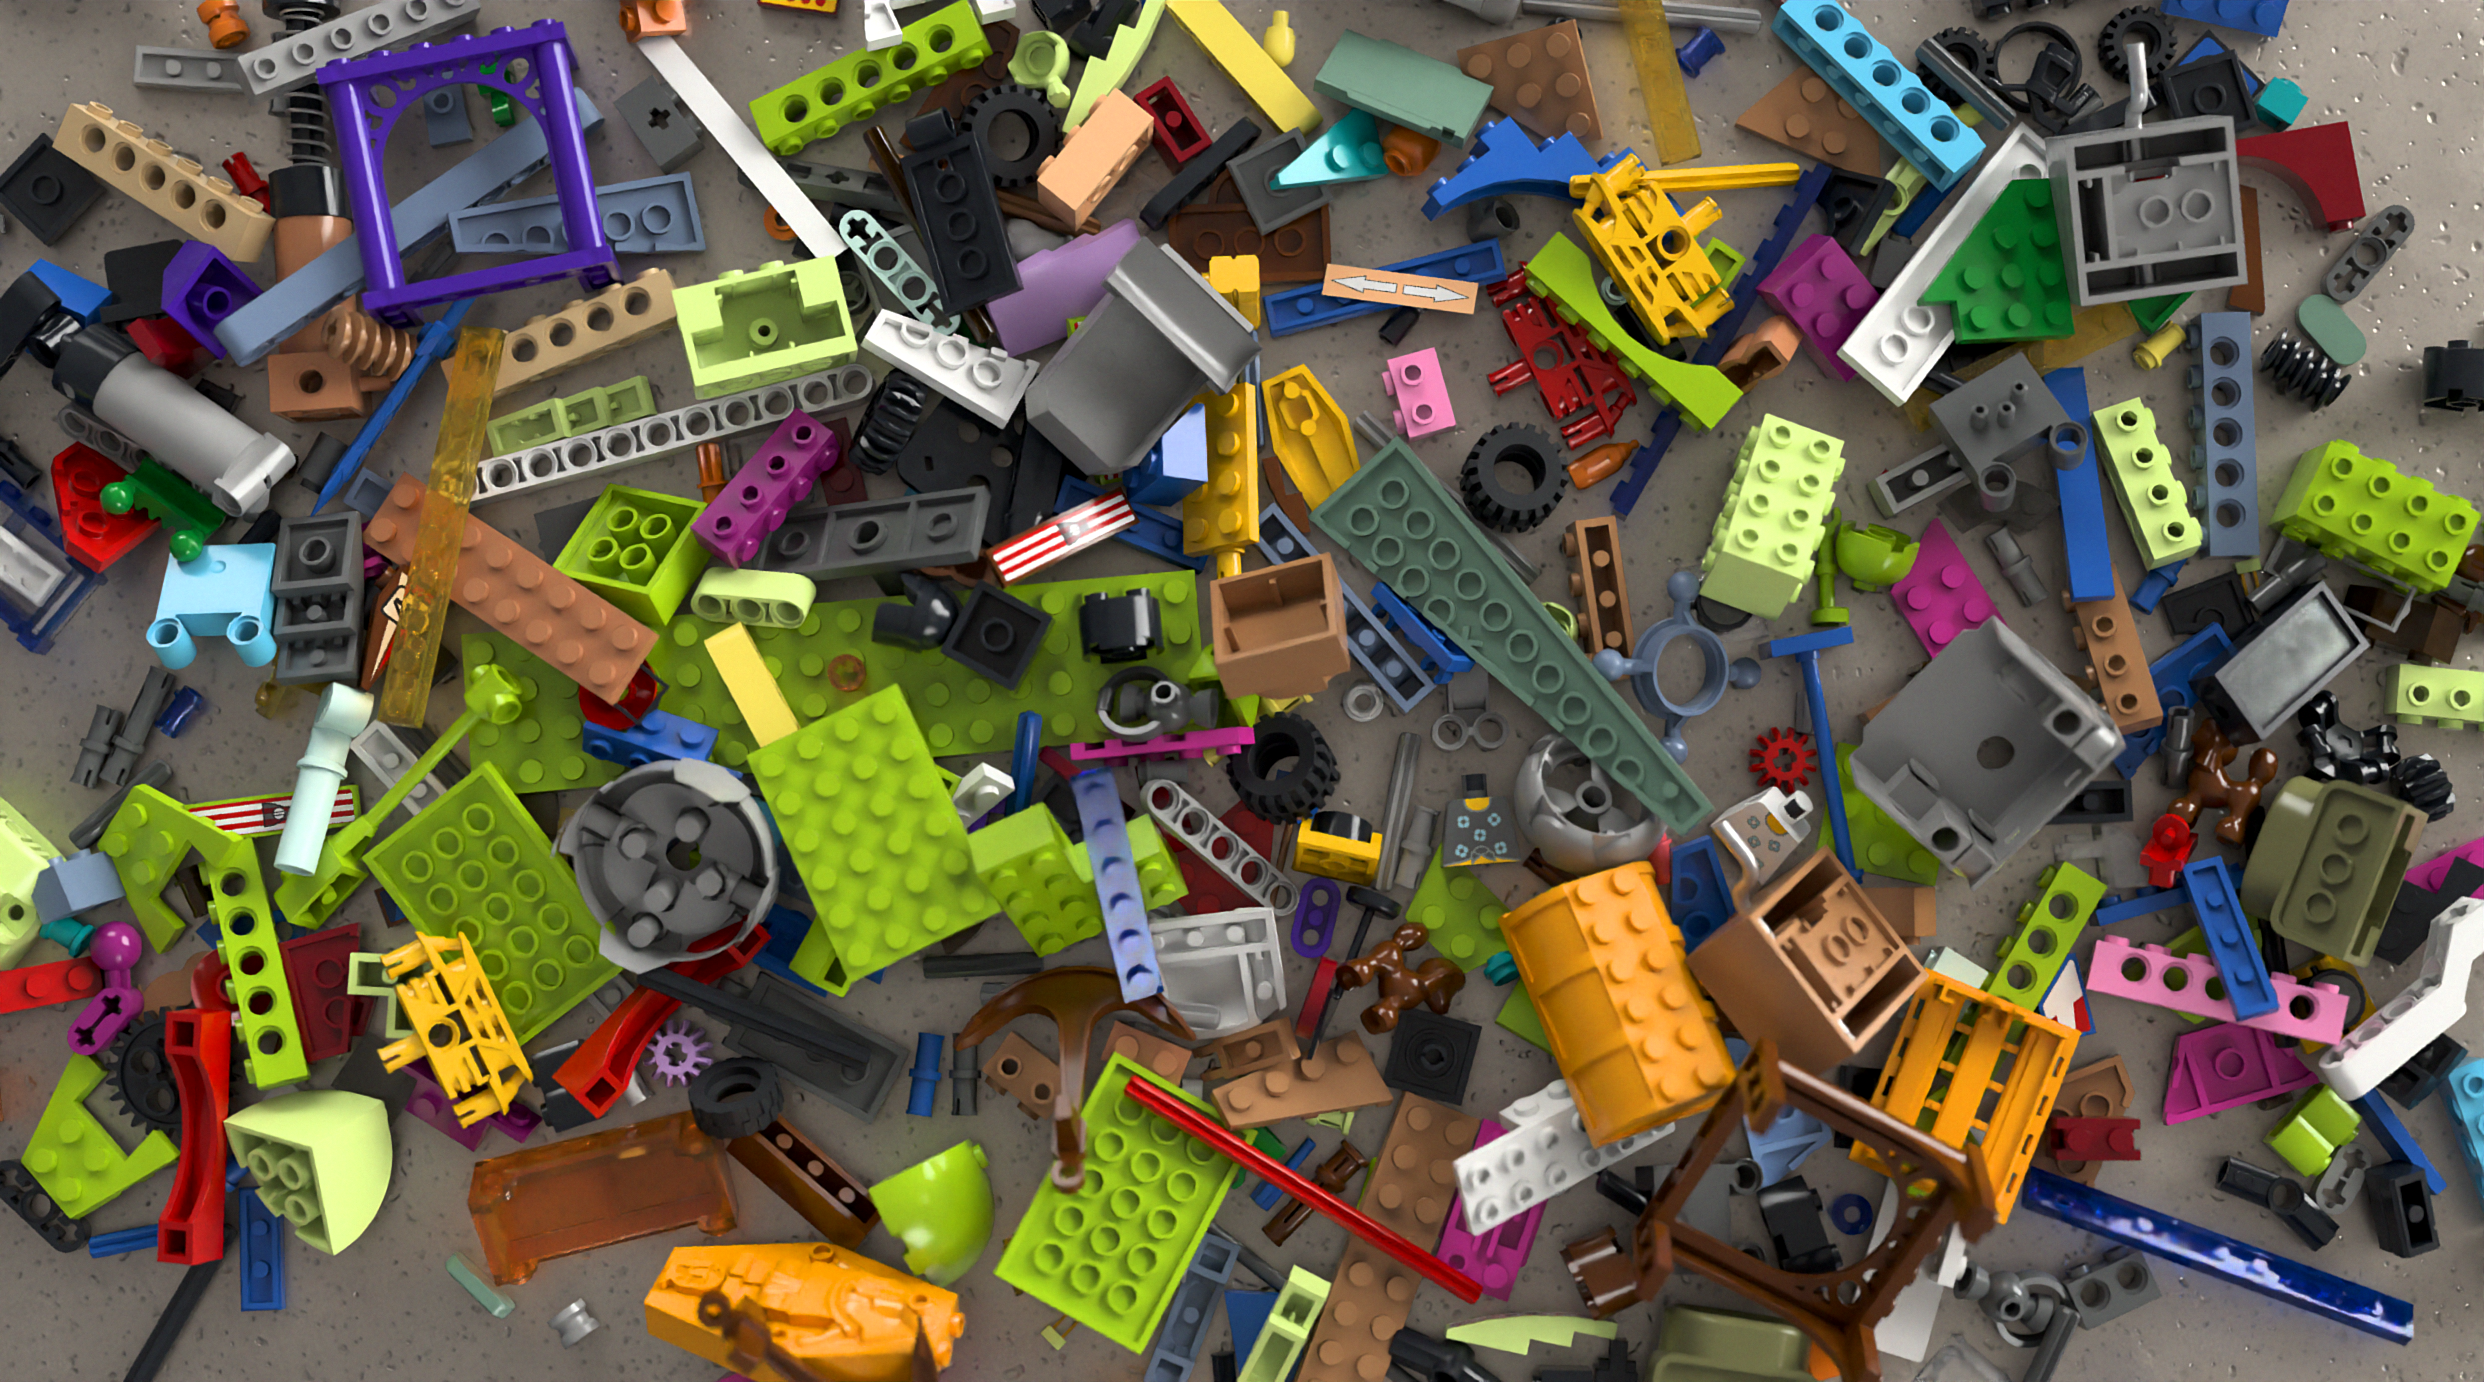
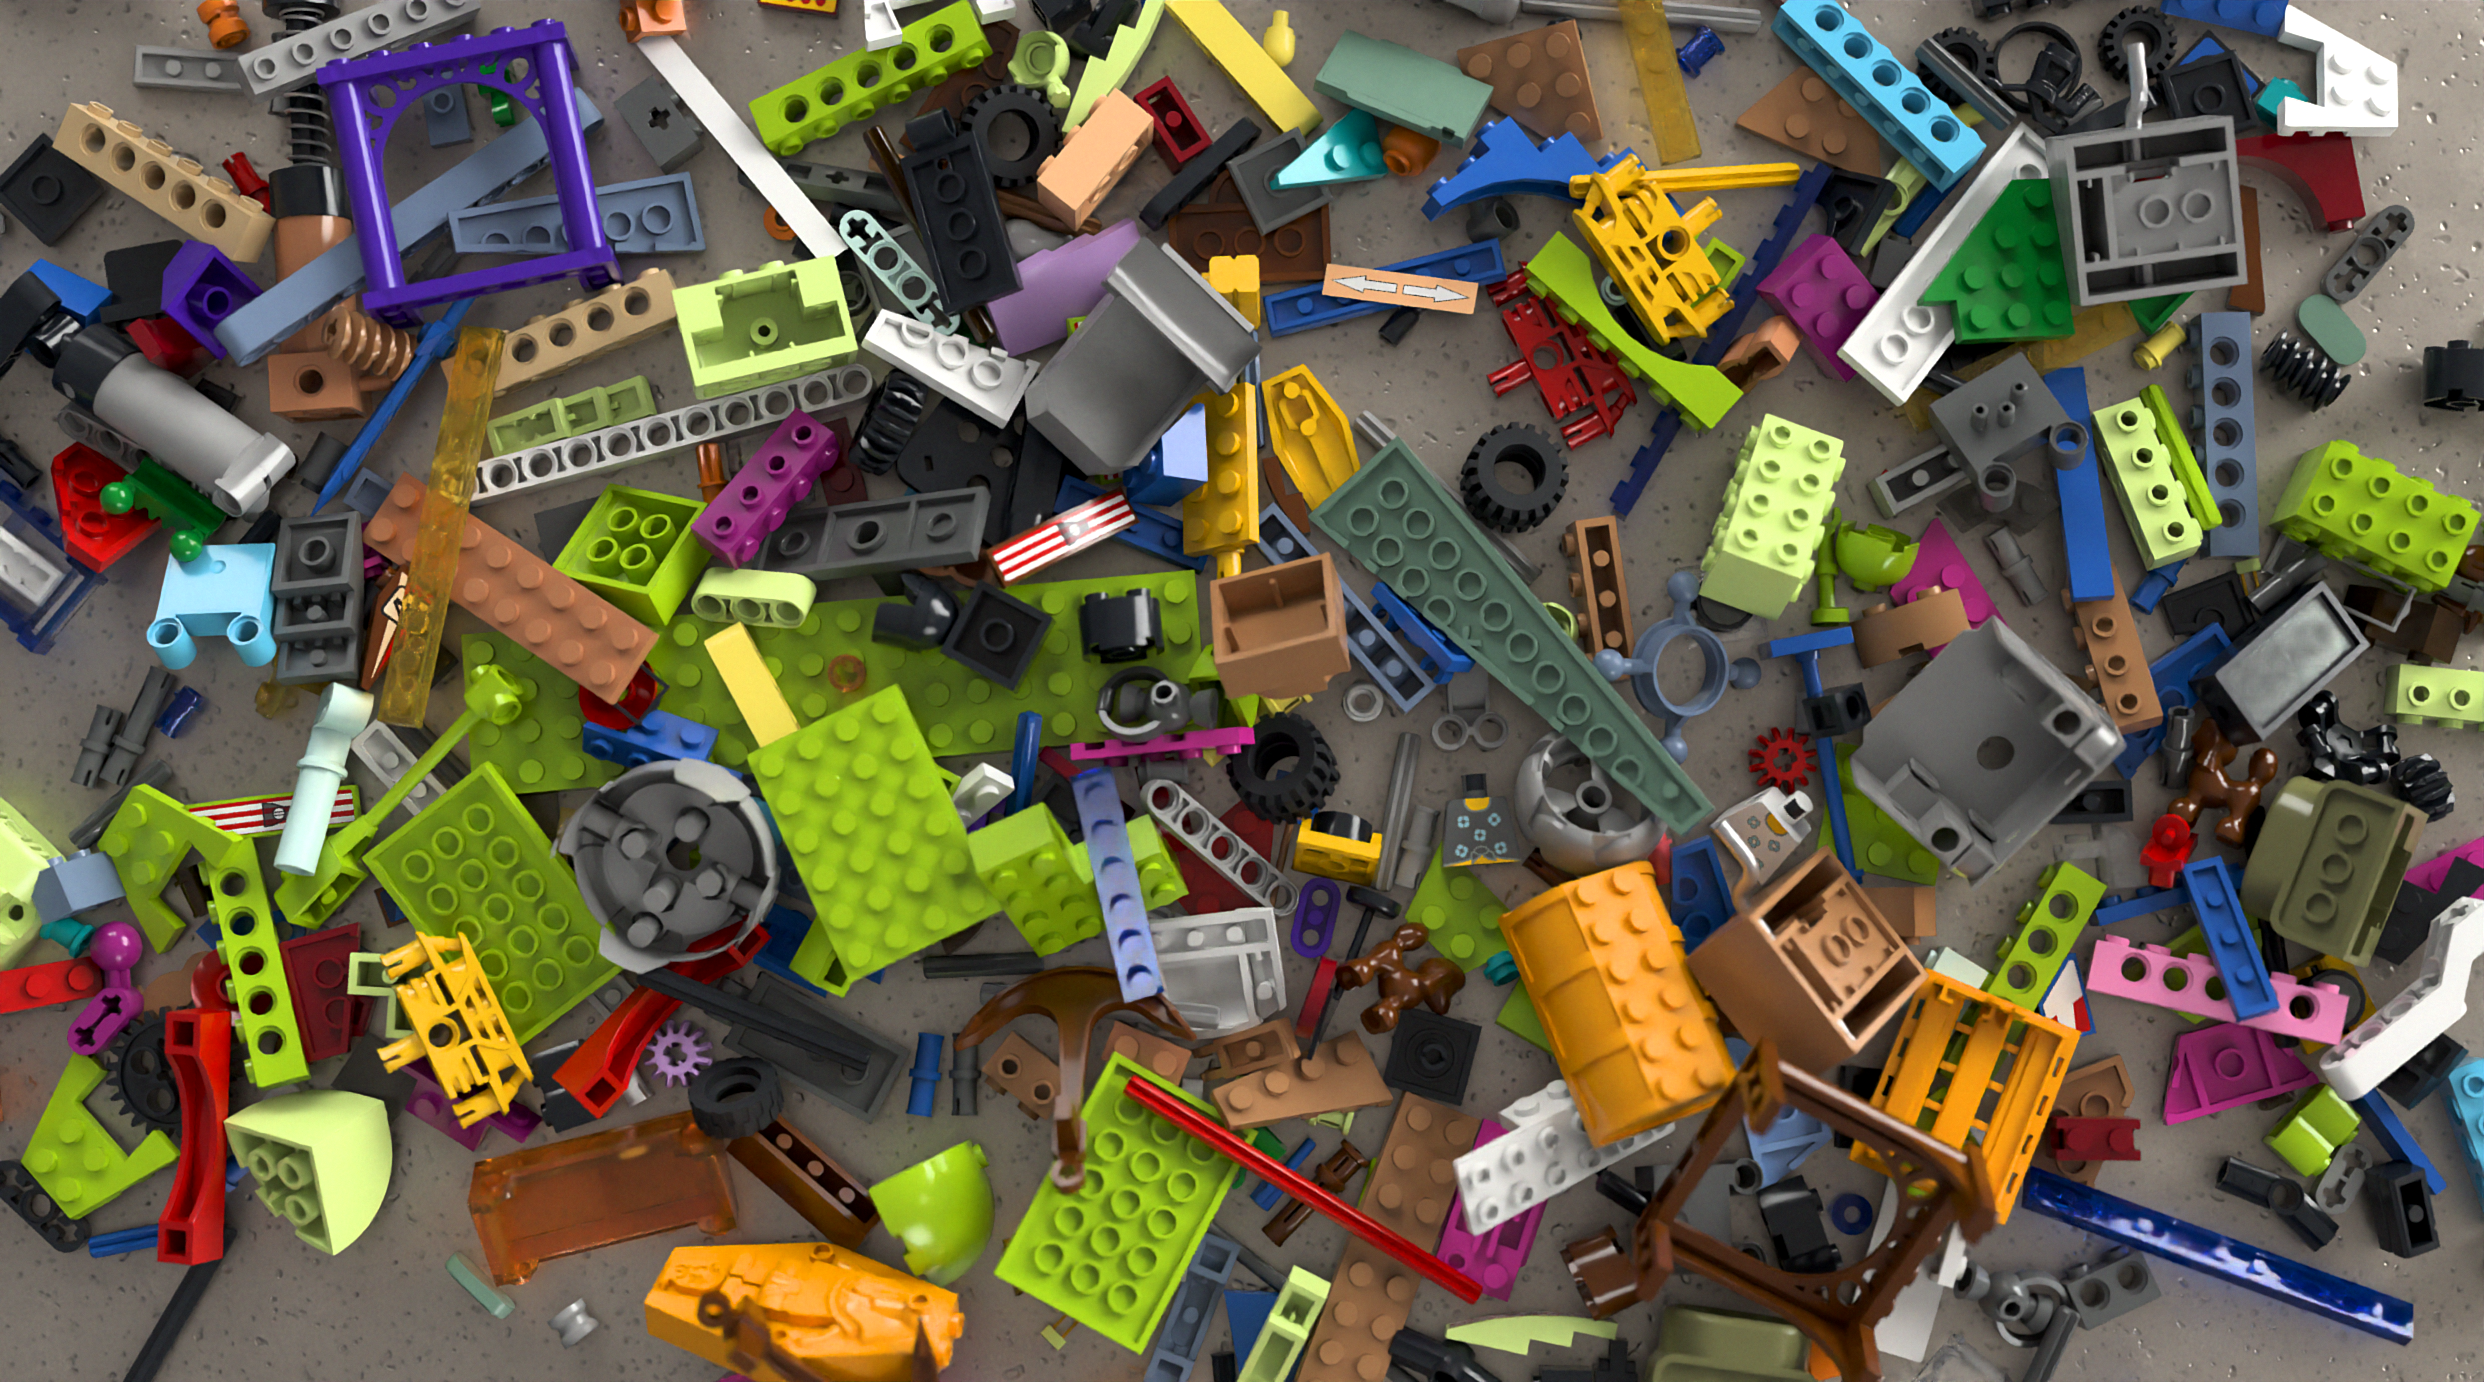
(260, 1254): blue tile -> none
(1419, 395): bright pink brick -> none
(1600, 463): orange piece -> none
(1837, 710): none -> black brick
(1909, 628): none -> medium nougat brick
(2183, 462): none -> lime axle
(2352, 84): none -> white wing

